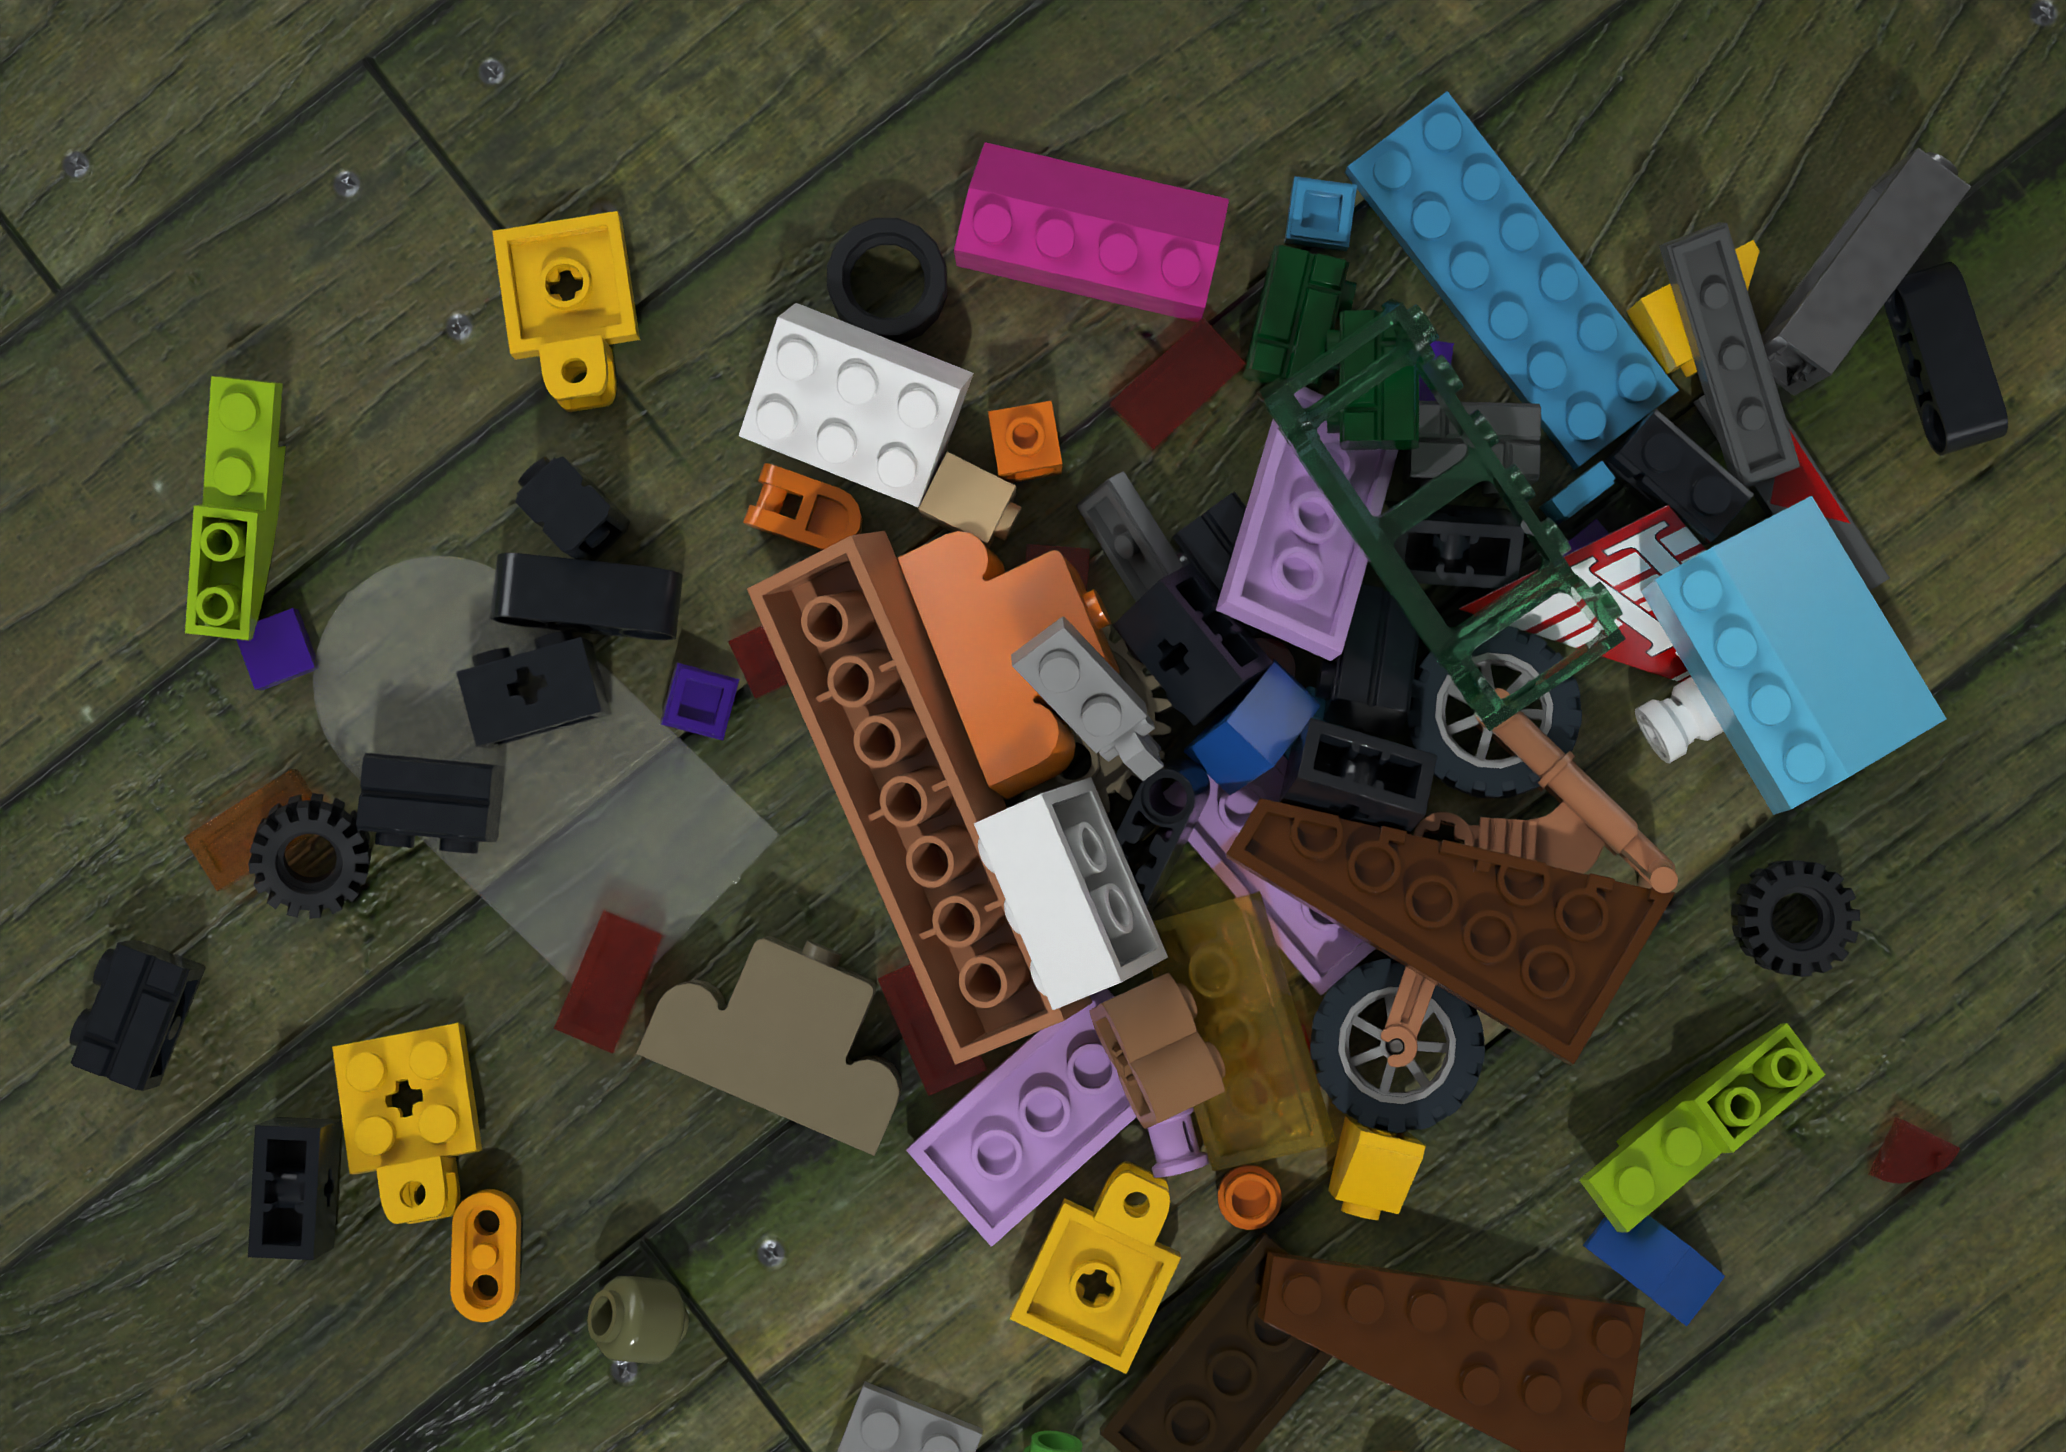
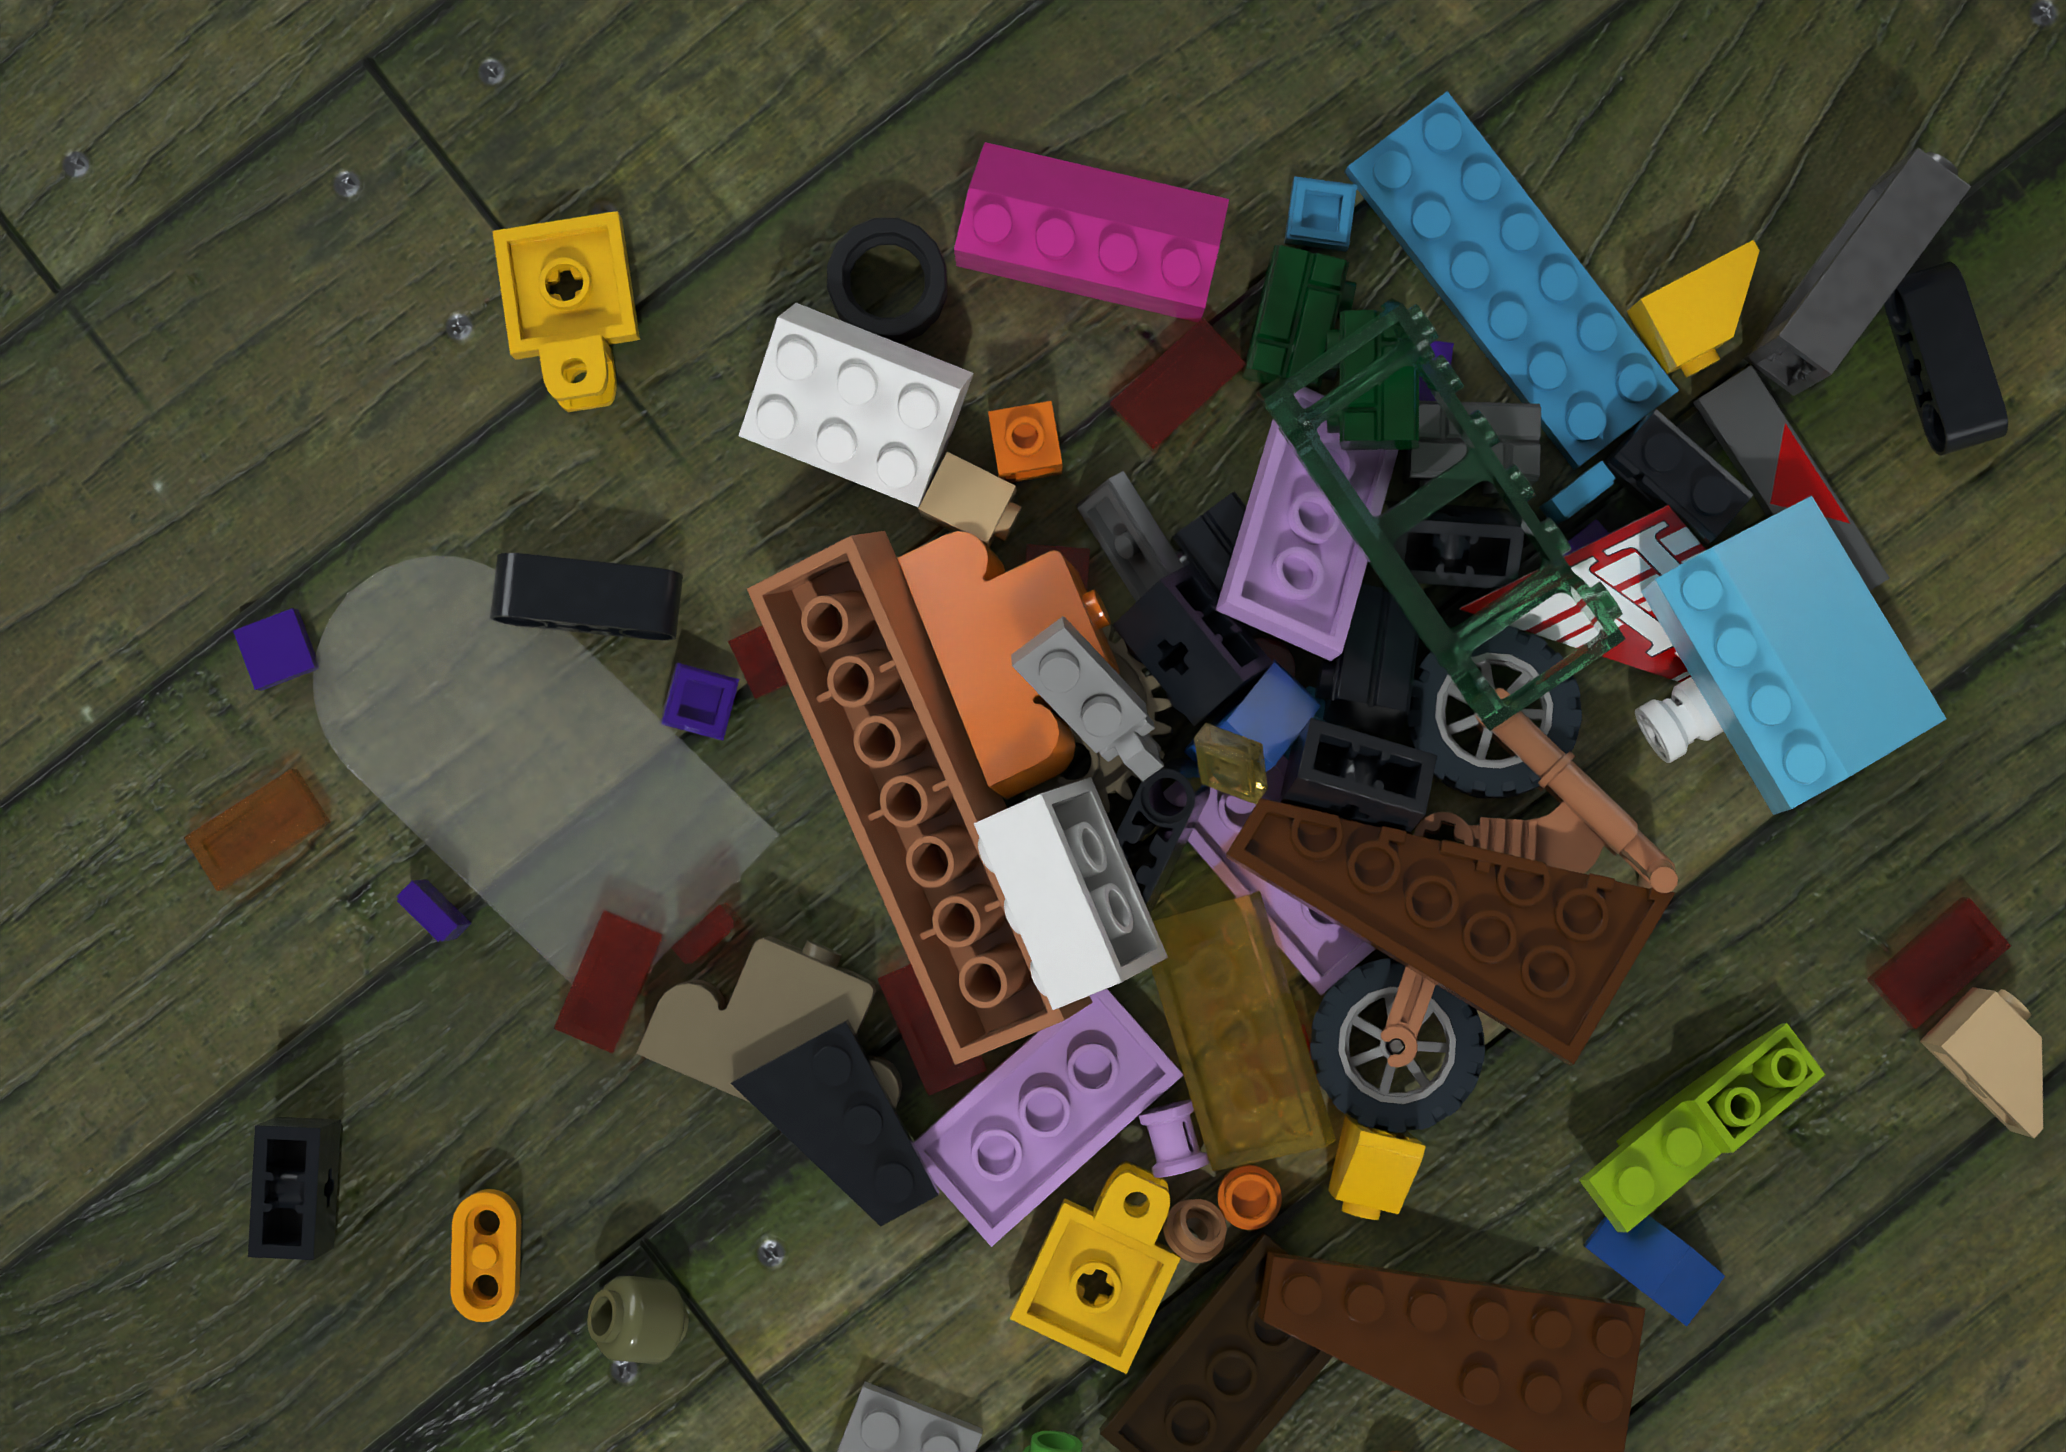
(135, 1014): black brick -> none
(238, 510): lime slope -> none
(304, 892): black tyre -> none
(415, 1147): yellow plate -> none
(430, 799): black brick -> none
(432, 910): none -> dark purple tile
(504, 716): black brick -> none
(570, 508): black brick -> none
(707, 934): none -> clear red tile
(823, 517): orange plate -> none
(843, 1121): none -> black wing
(1158, 1049): medium nougat brick -> none
(1204, 1220): none -> medium nougat plate
(1231, 763): none -> clear yellow tile
(1729, 354): dark grey tile -> none
(1832, 908): black tyre -> none
(1911, 1154): clear red tile -> none
(1939, 962): none -> clear red tile
(1994, 1056): none -> tan slope

